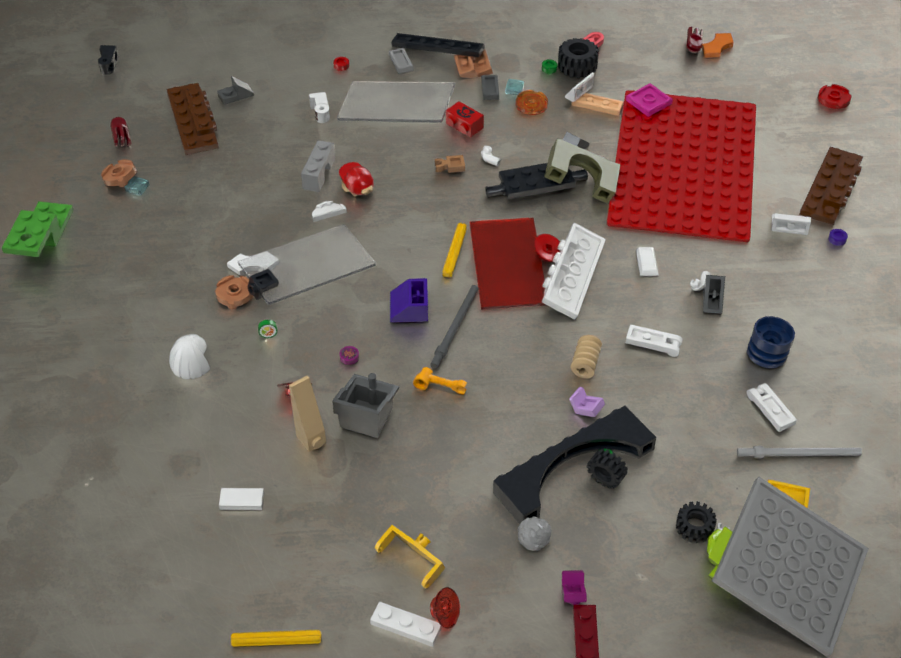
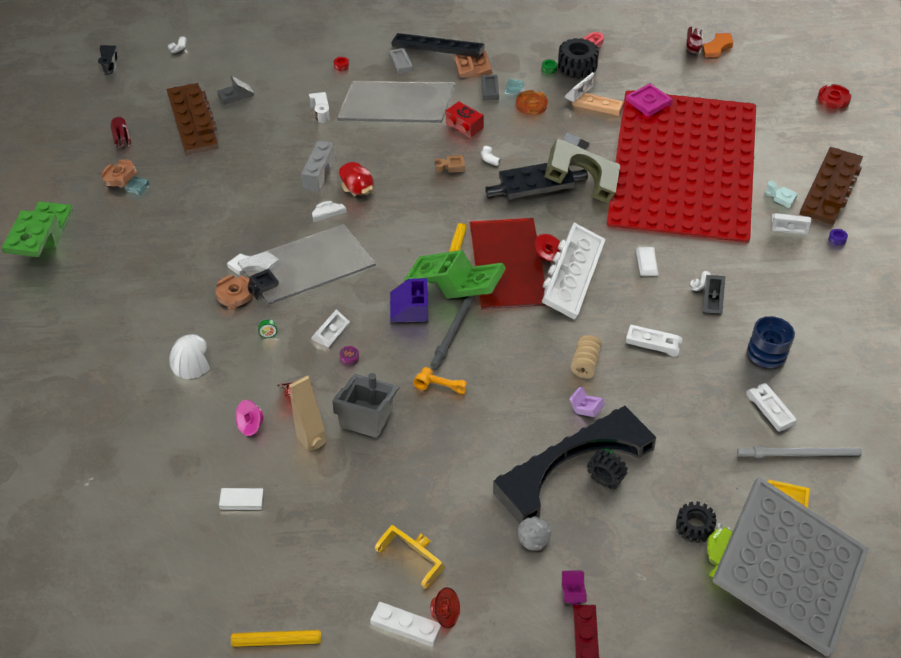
(179, 47): none -> white arm
(248, 417): none -> dark pink piece
(330, 329): none -> white slope
(456, 274): none -> bright green bracket
(782, 196): none -> light aqua plate

